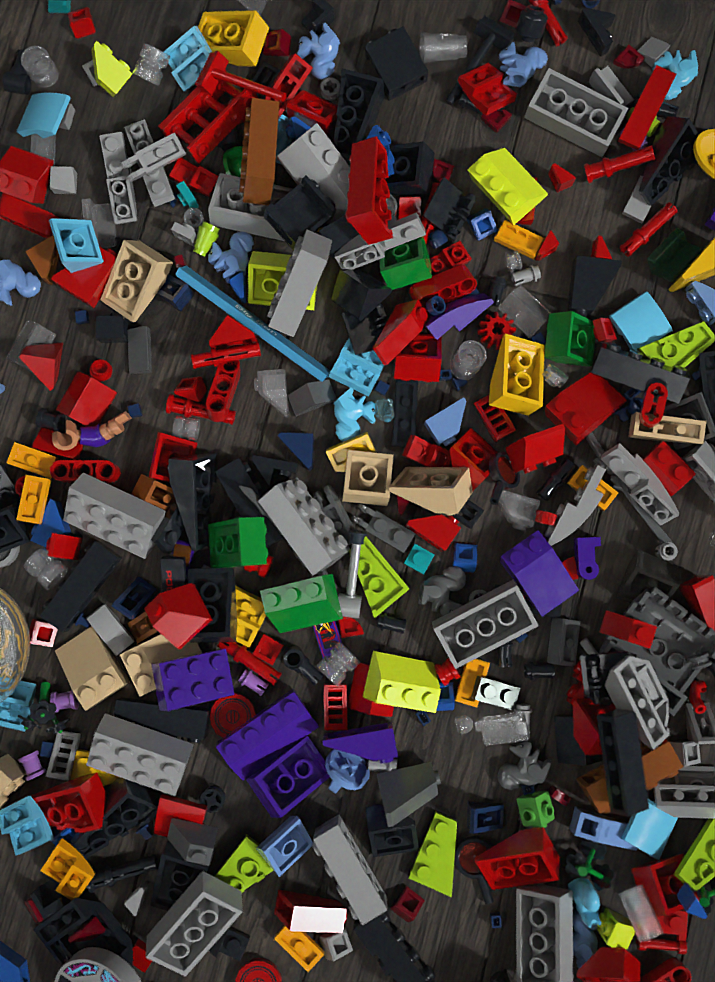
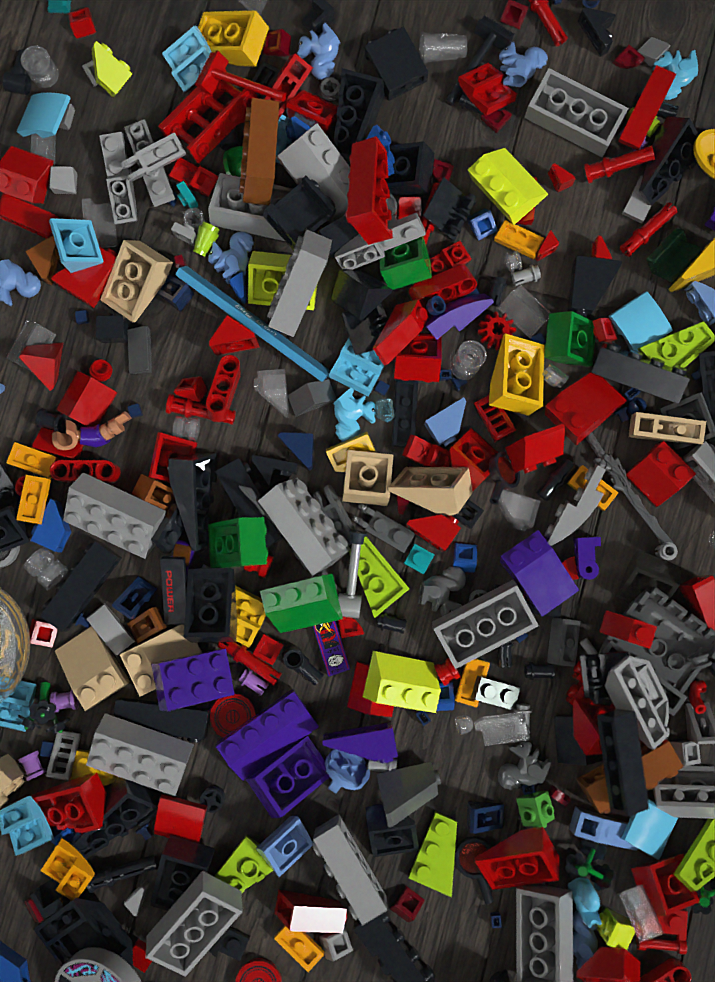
(64, 546): red slope -> none
(87, 931): dark red slope -> none
(151, 64): clear wheel -> none
(178, 614): red slope -> none
(192, 840): dark grey slope -> none
(198, 360): red pin -> none
(331, 687): red slope -> none
(337, 664): clear wheel -> none
(437, 238): dark blue hinge -> none
(531, 23): black head -> none
(545, 517): red axle -> none
(609, 86): light grey panel -> none
(644, 484): light grey slope -> none
(648, 403): red beam -> none
(690, 902): blue slope -> none

